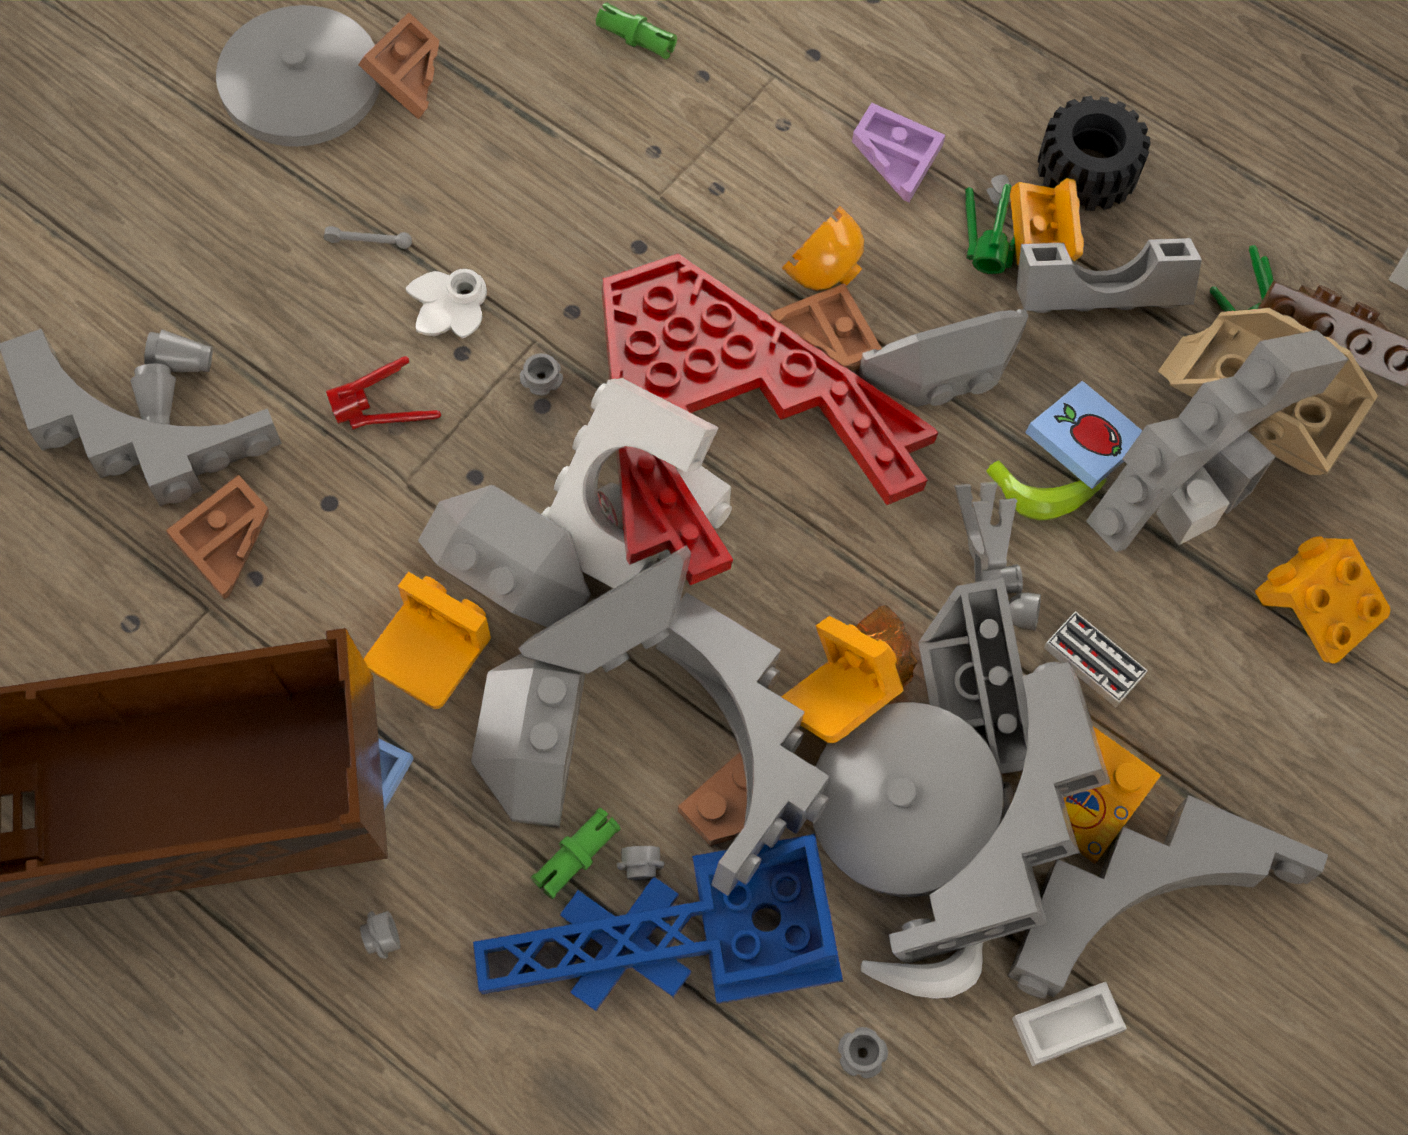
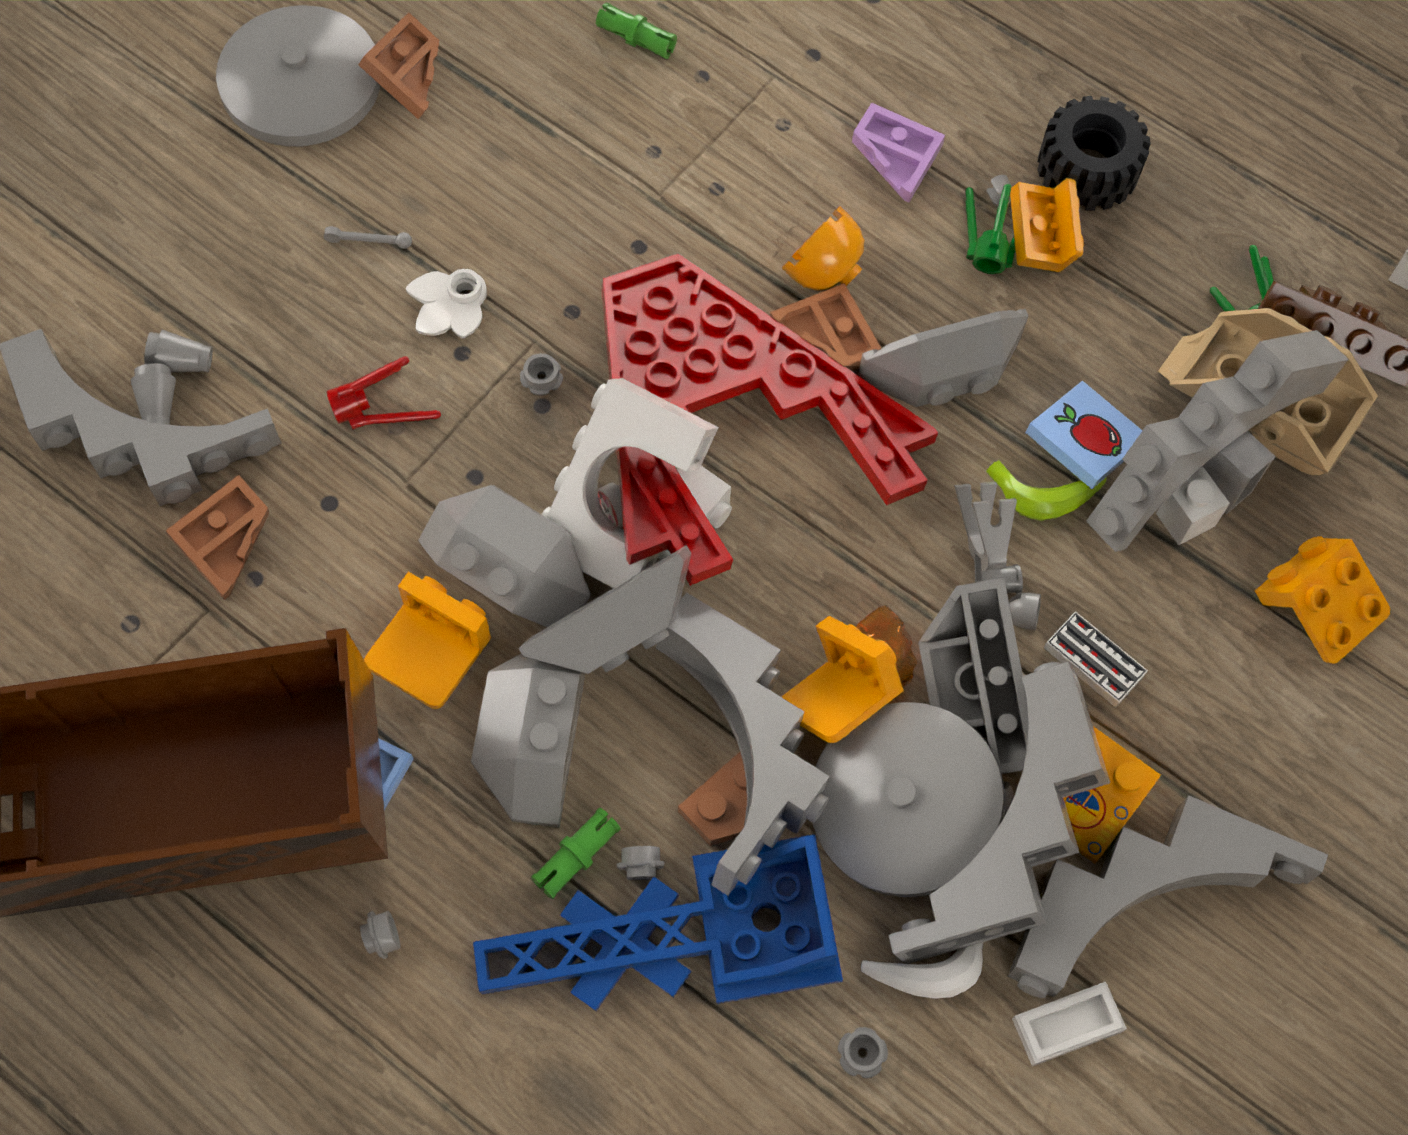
(1159, 276): light grey arch -> none

